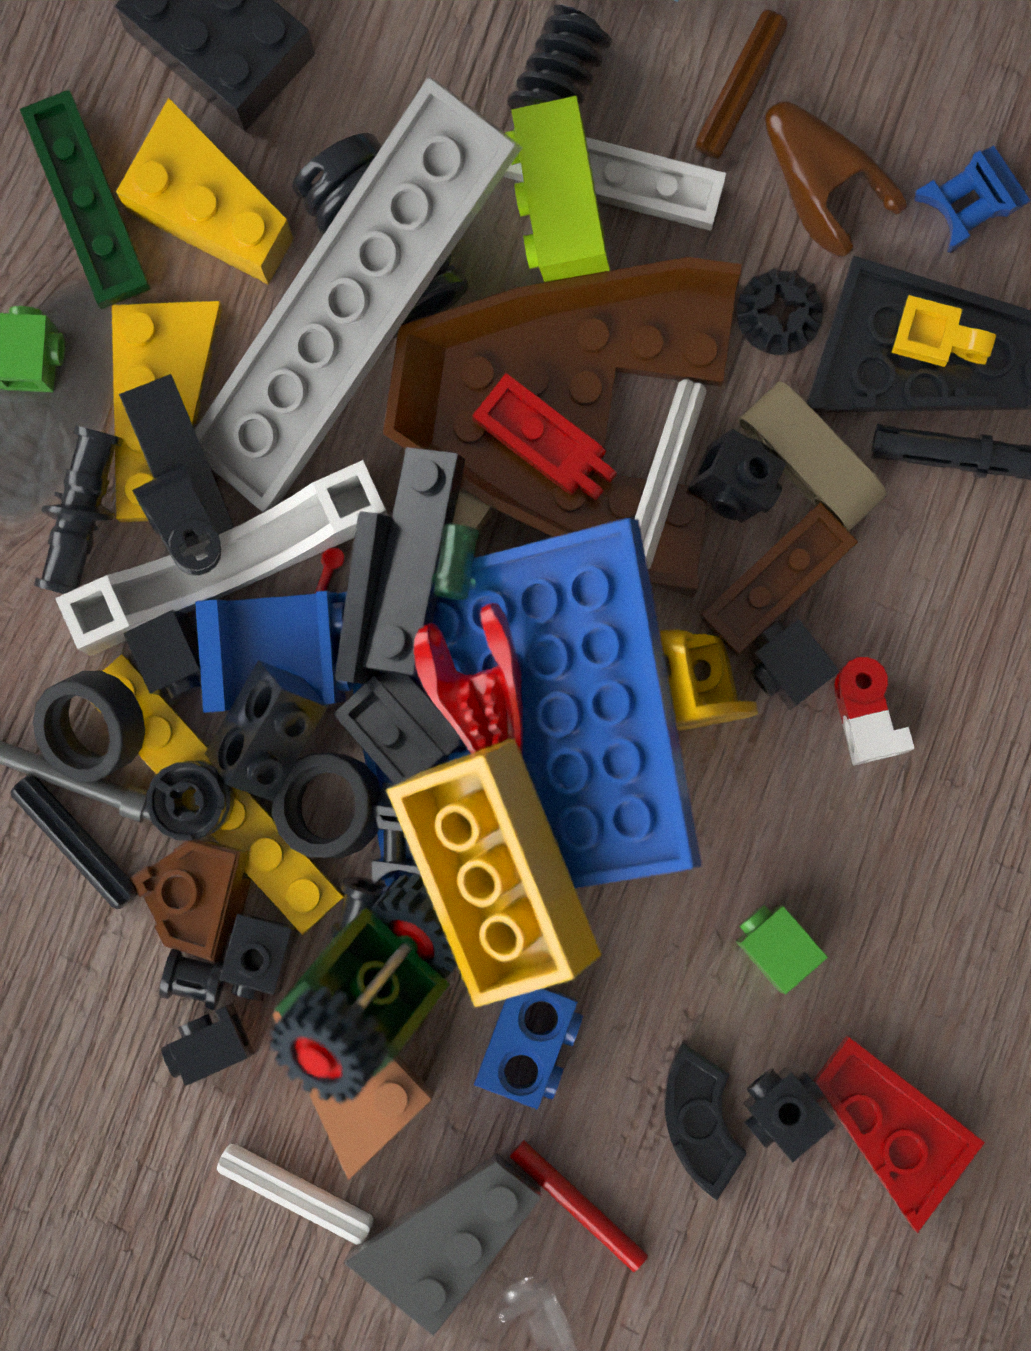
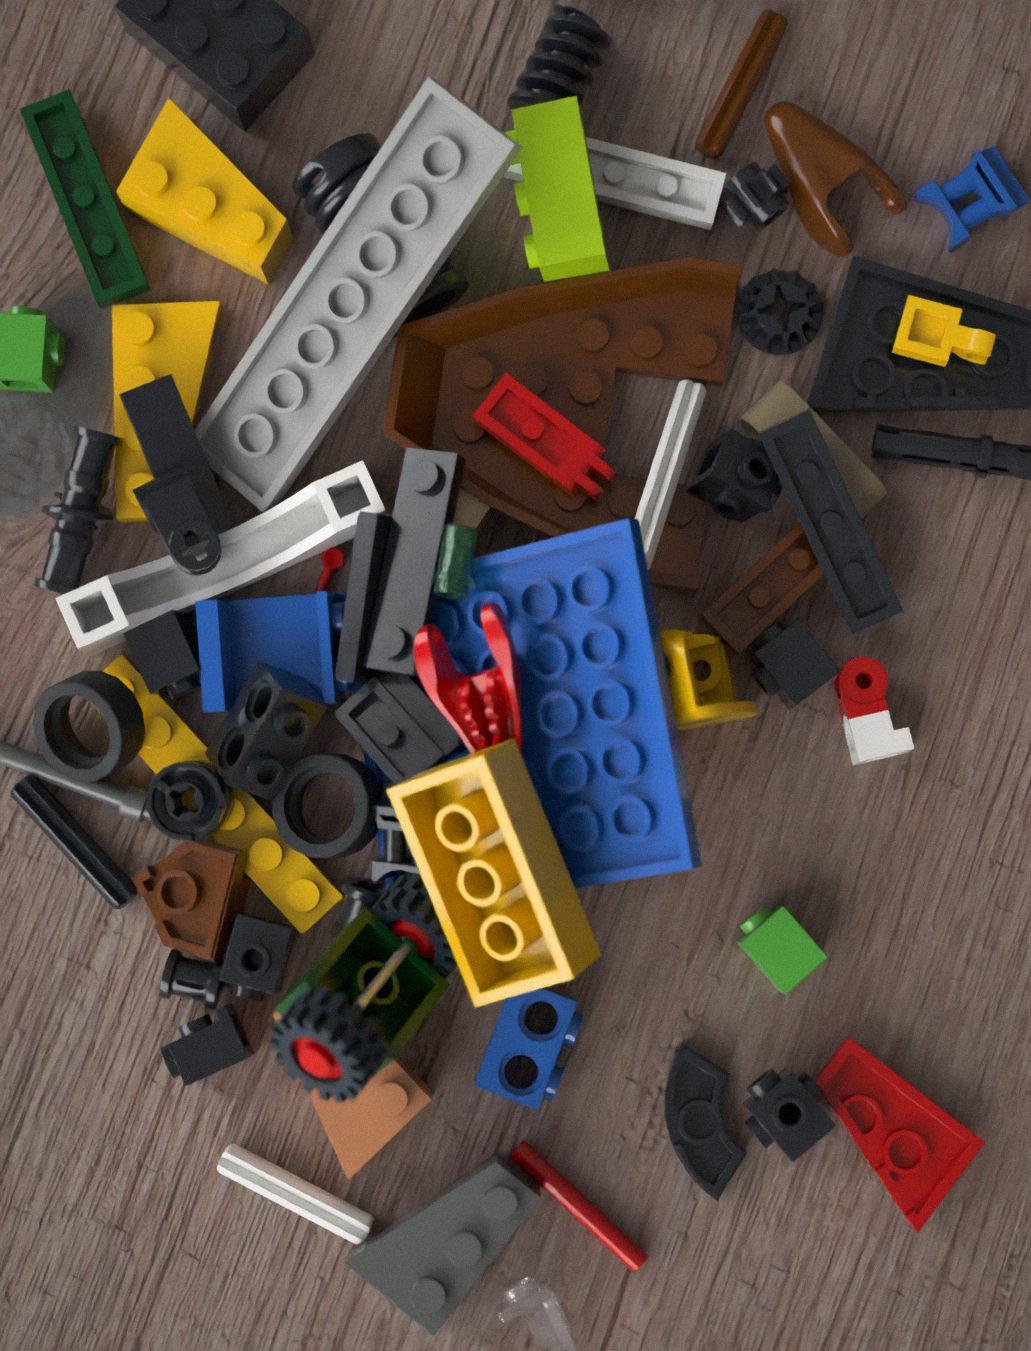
(756, 196): none -> black gear
(830, 521): none -> black plate

